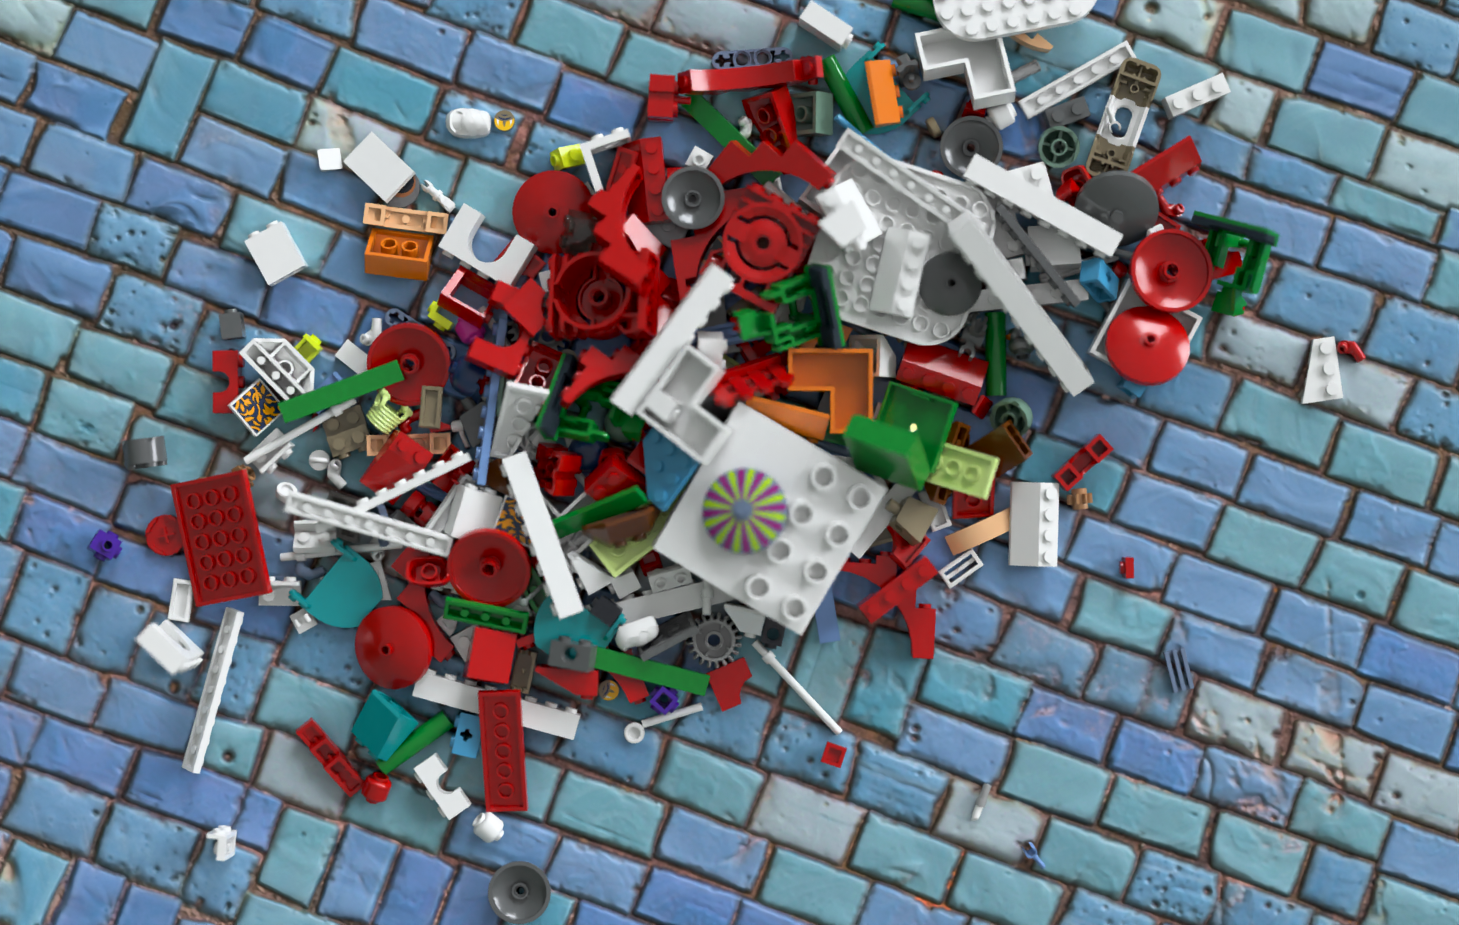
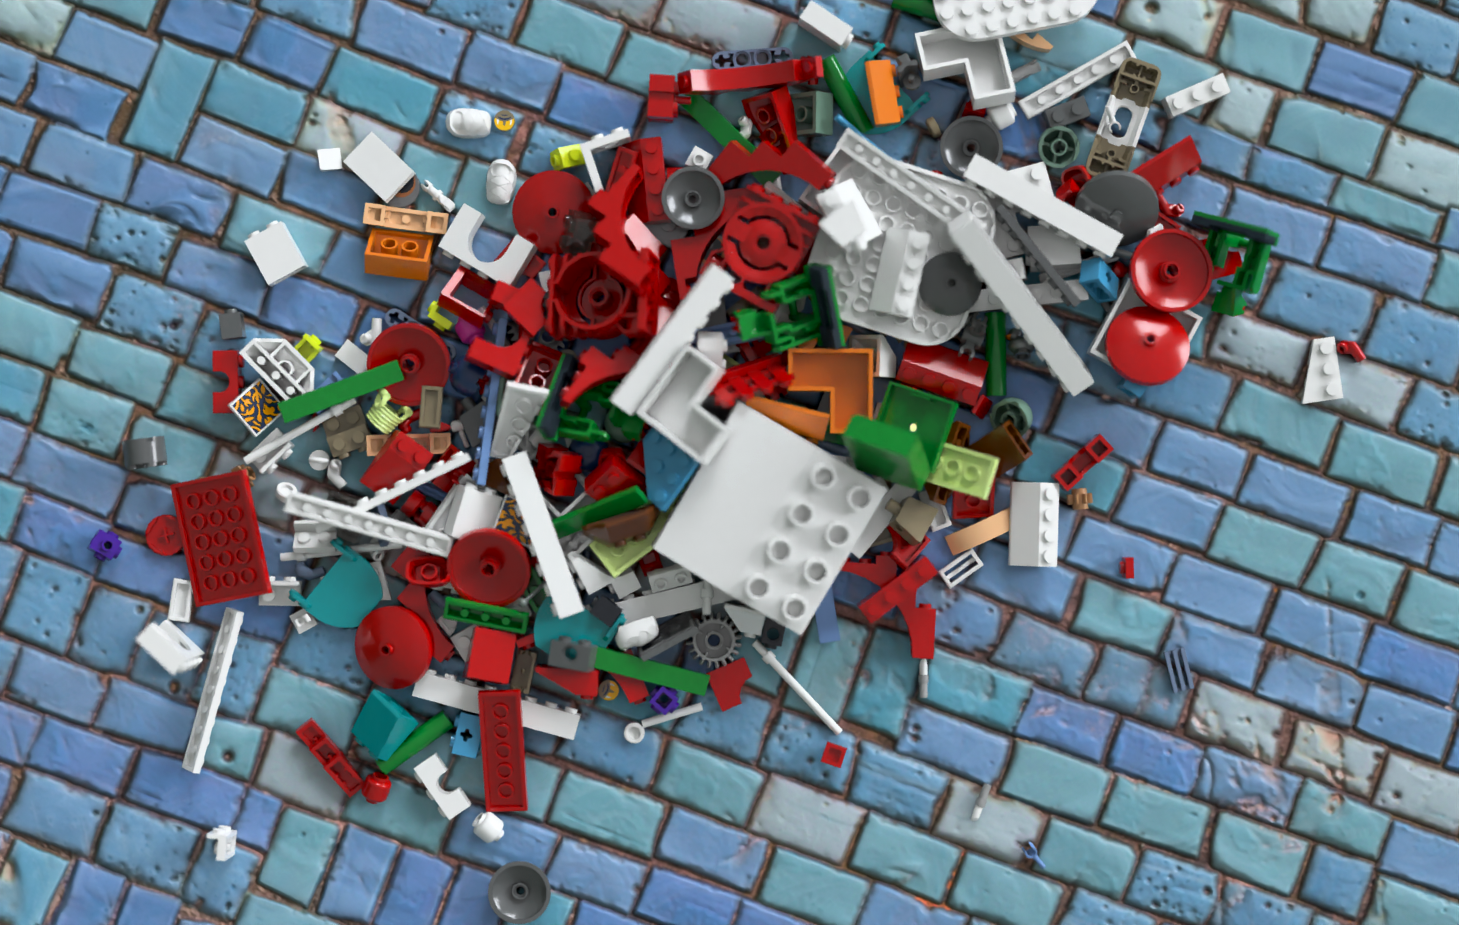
(501, 182): none -> white piece
(665, 406): white brick -> none
(744, 511): dish -> none
(923, 679): none -> light grey piece

